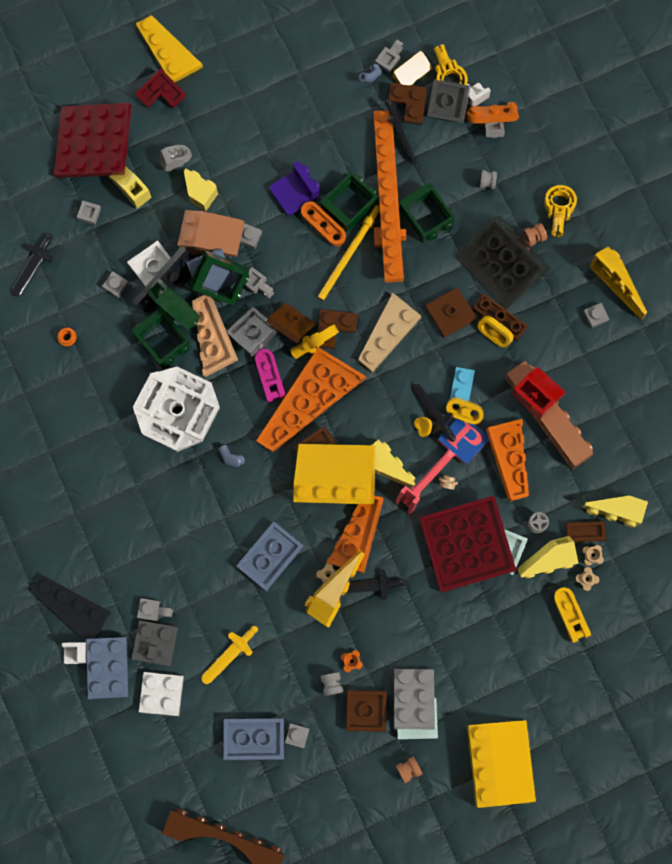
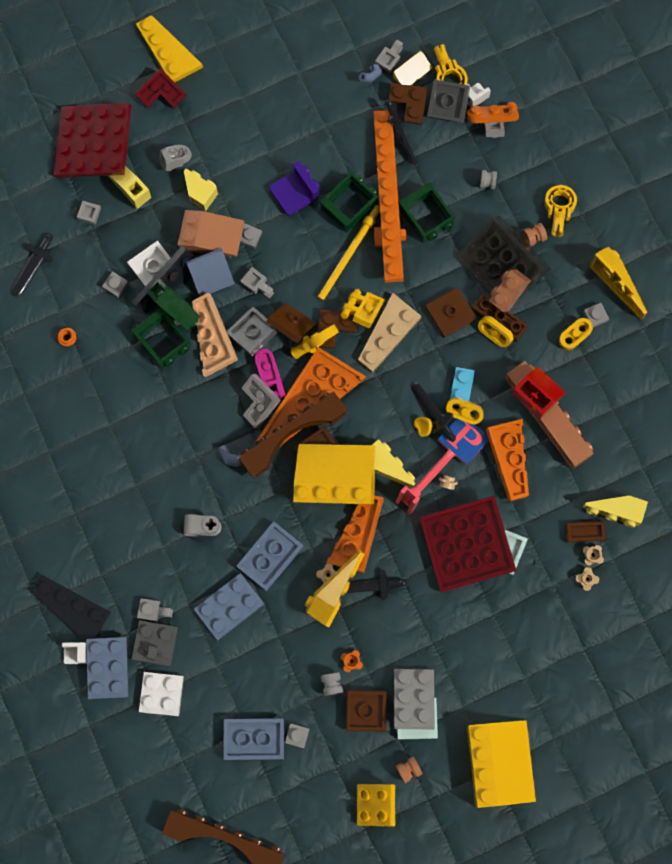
(166, 391): white piece -> none
(198, 525): none -> light grey piece
(203, 269): dark green window -> none
(229, 606): none -> sand blue plate
(239, 644): yellow sword -> none
(264, 400): none -> light grey plate
(319, 217): orange plate -> none
(325, 412): none -> reddish brown arch
(366, 312): none -> yellow plate
(376, 805): none -> yellow plate
(509, 290): none -> nougat brick
(540, 520): light grey wheel -> none
(554, 555): light yellow slope -> none
(571, 614): yellow plate -> none
(574, 334): none -> yellow plate

